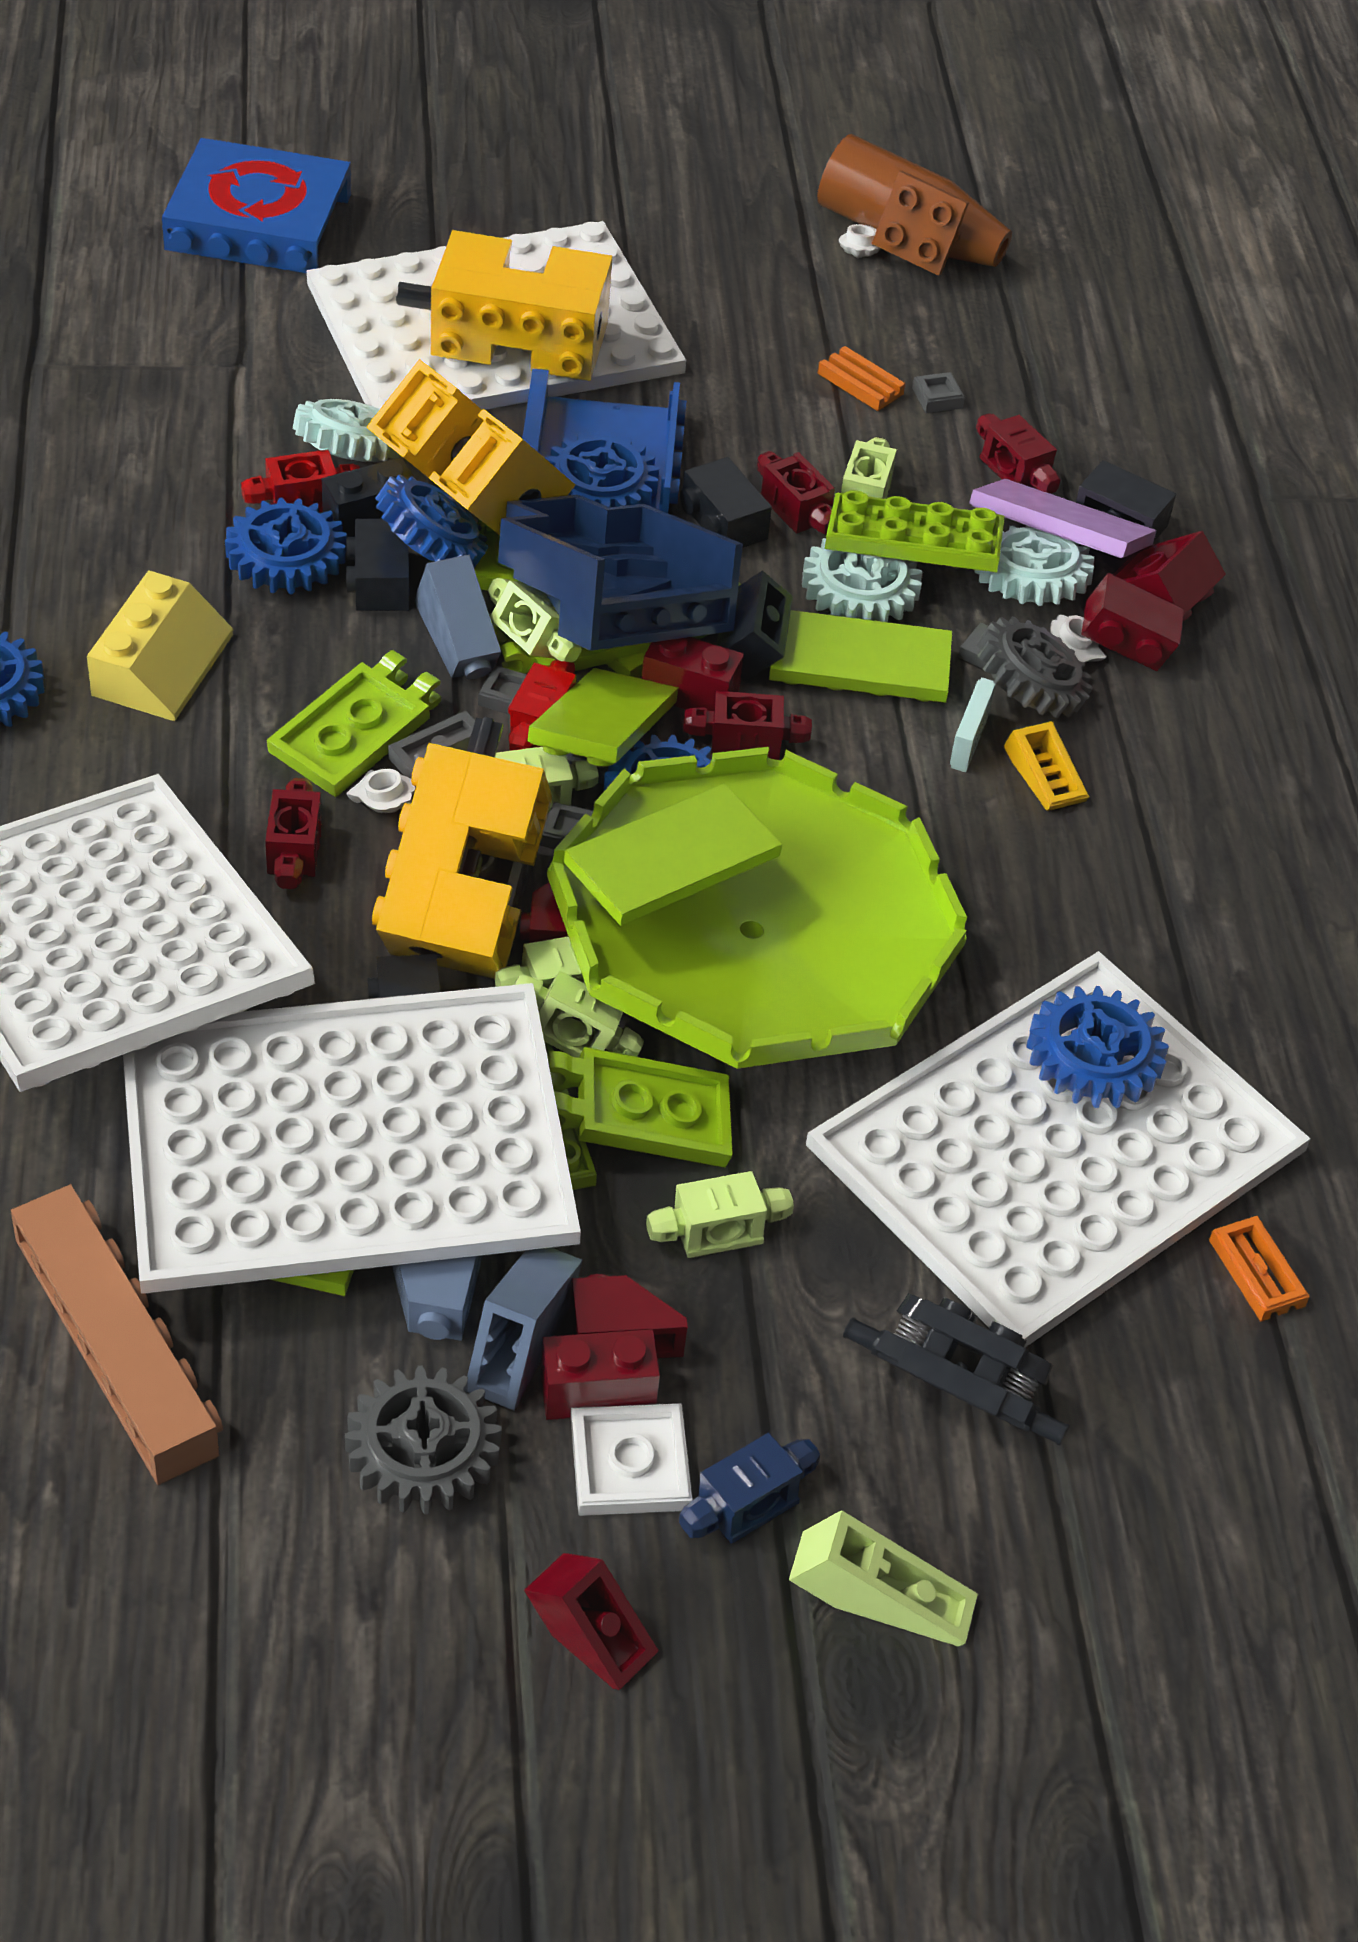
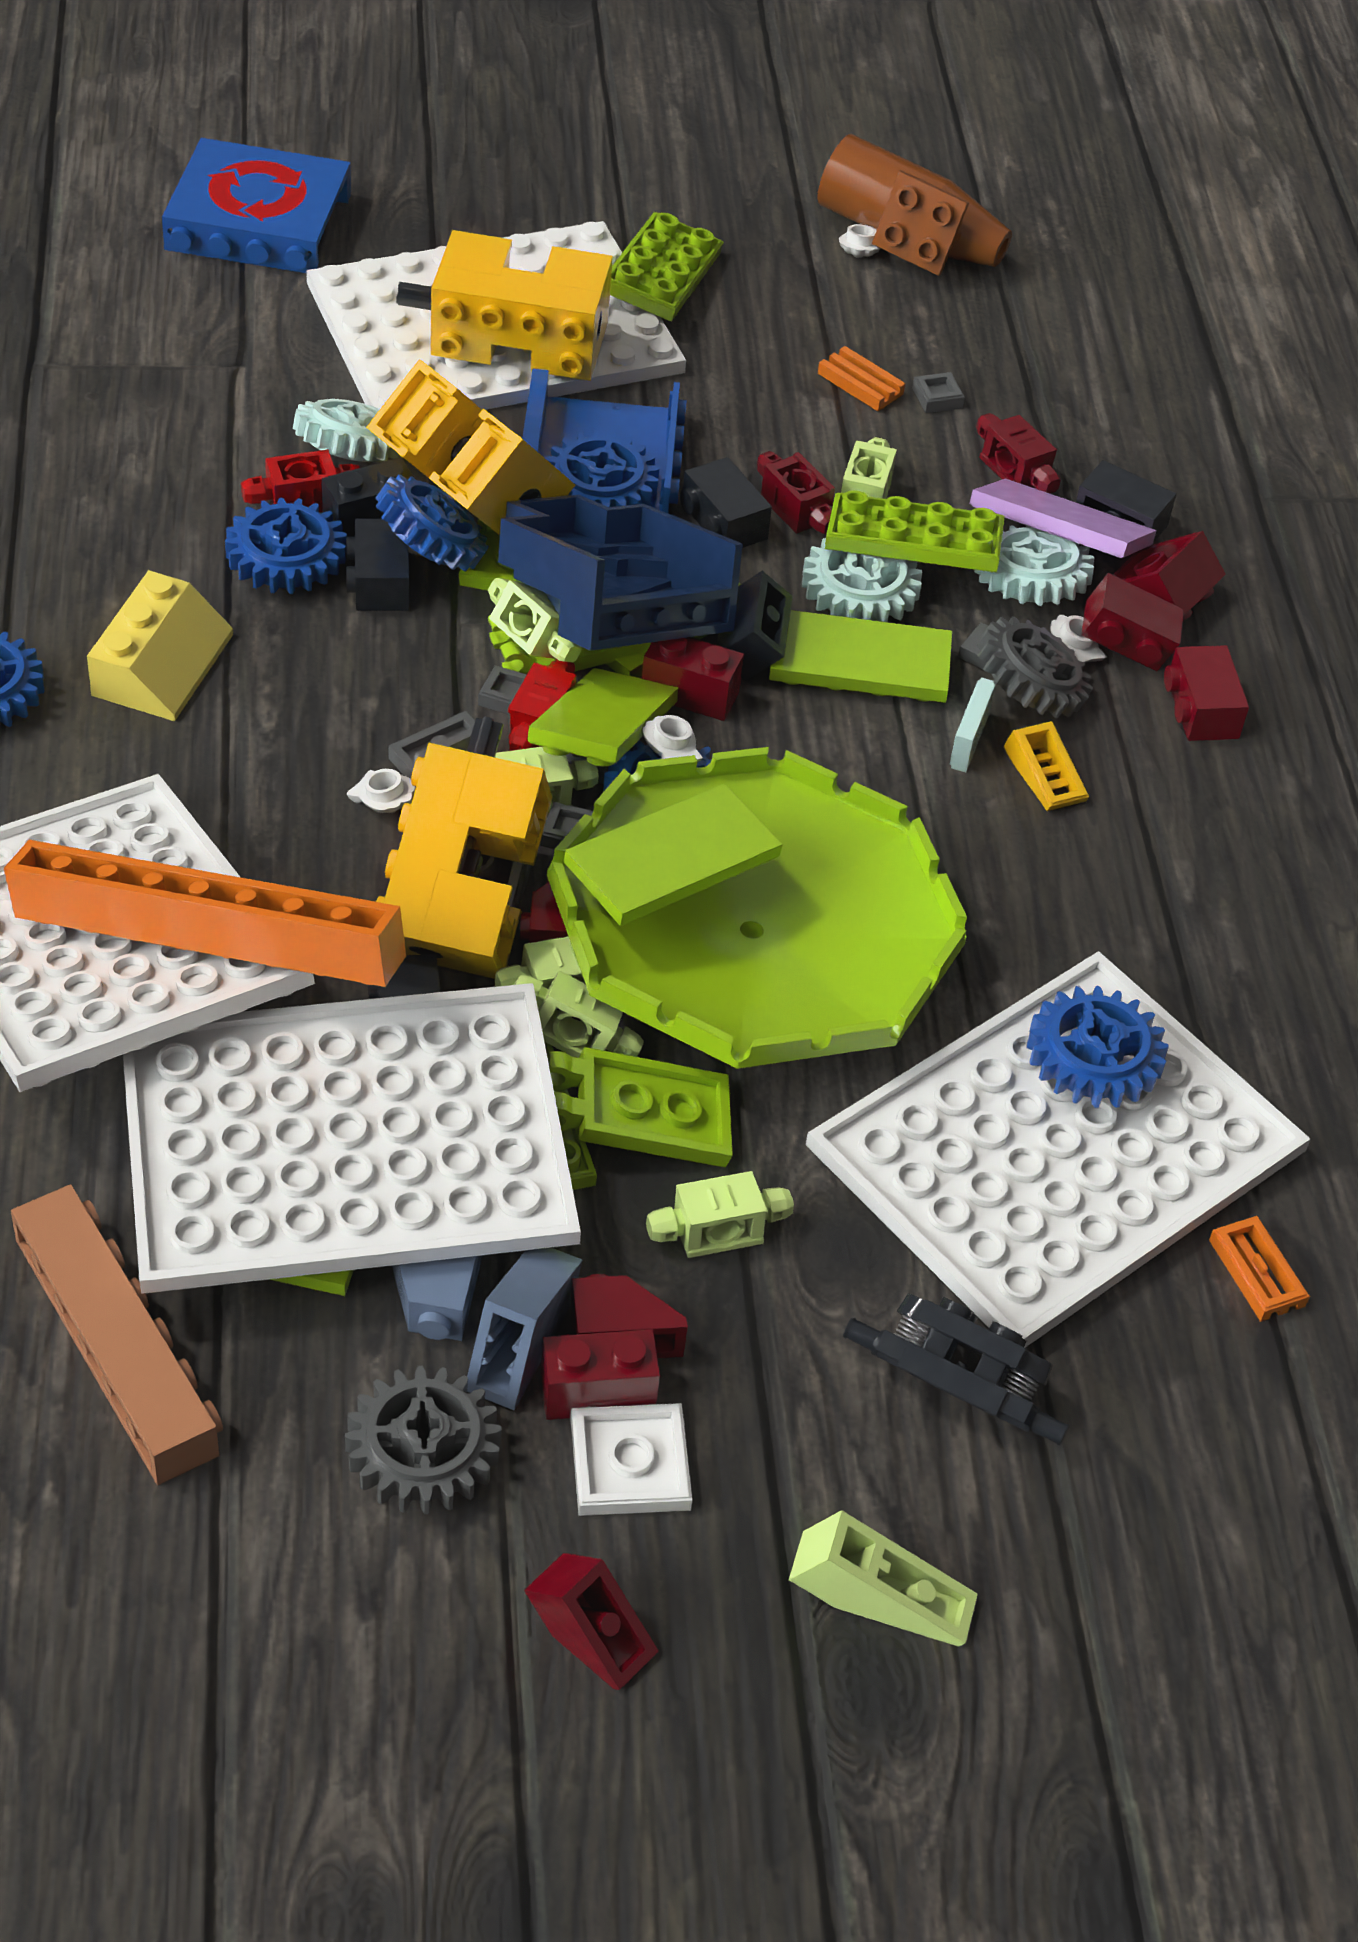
(207, 912): none -> orange brick
(289, 853): dark red piece -> none
(355, 723): lime tile -> none
(458, 617): sand blue slope -> none
(663, 265): none -> lime tile
(671, 737): none -> white animal
(747, 722): dark red piece -> none
(749, 1488): dark blue piece -> none
(1206, 693): none -> dark red brick

